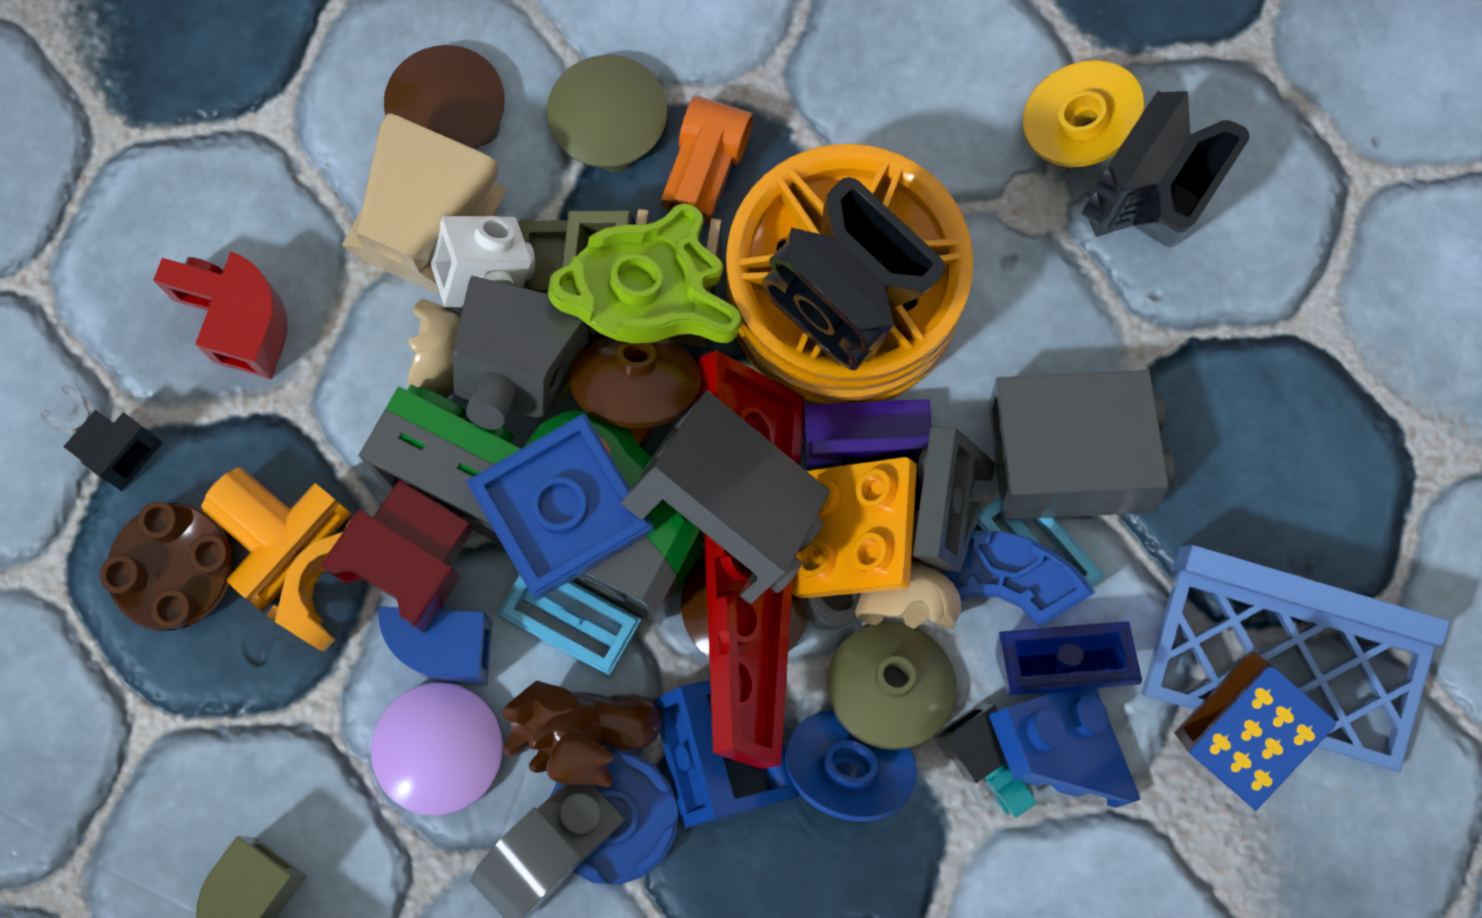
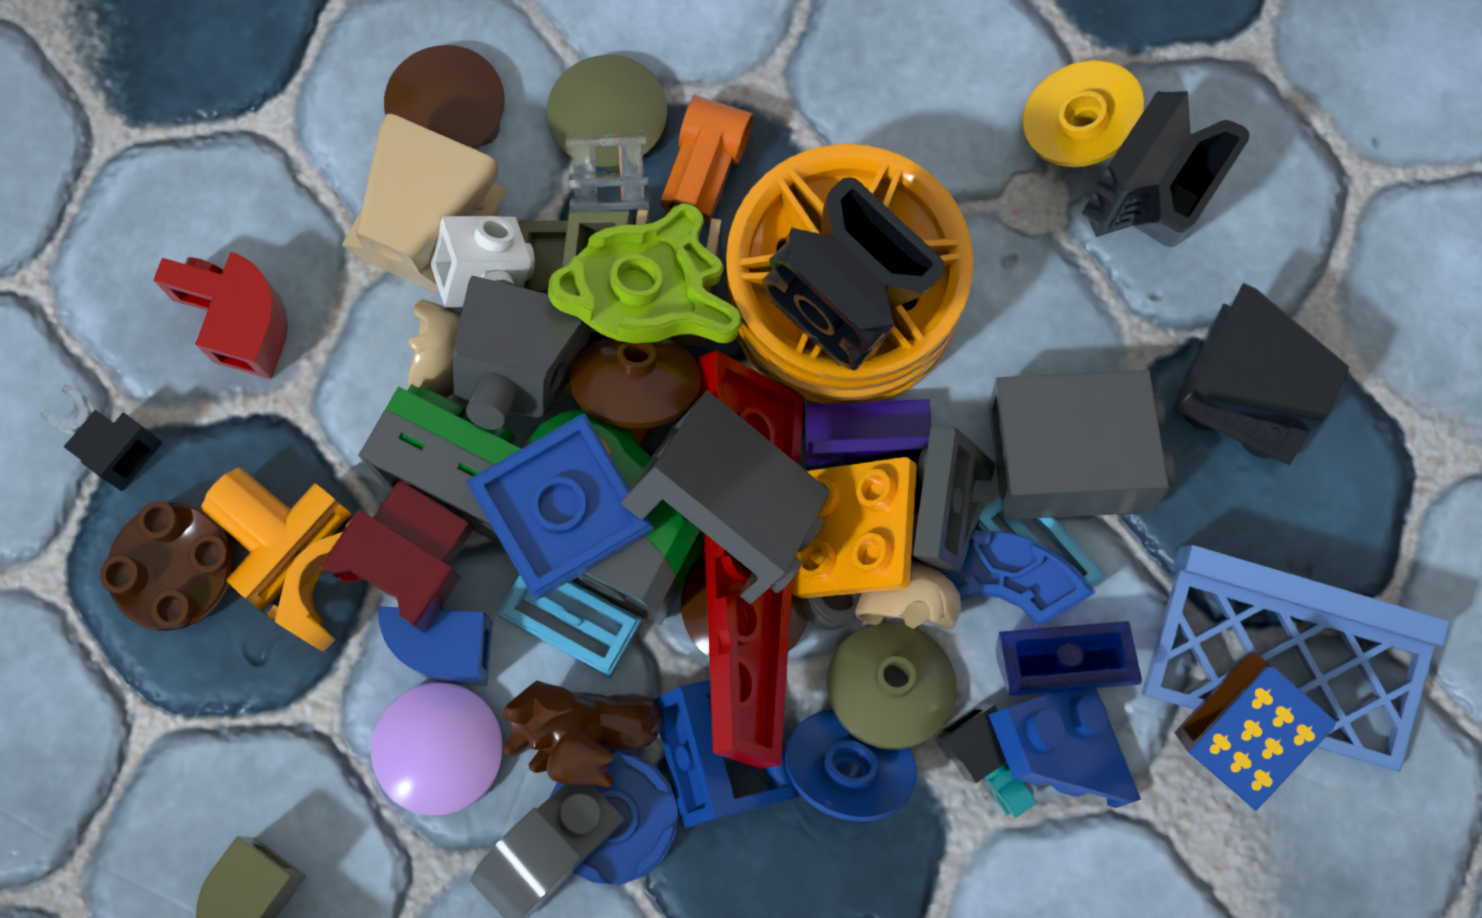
(586, 178): none -> clear piece
(1260, 378): none -> black piece

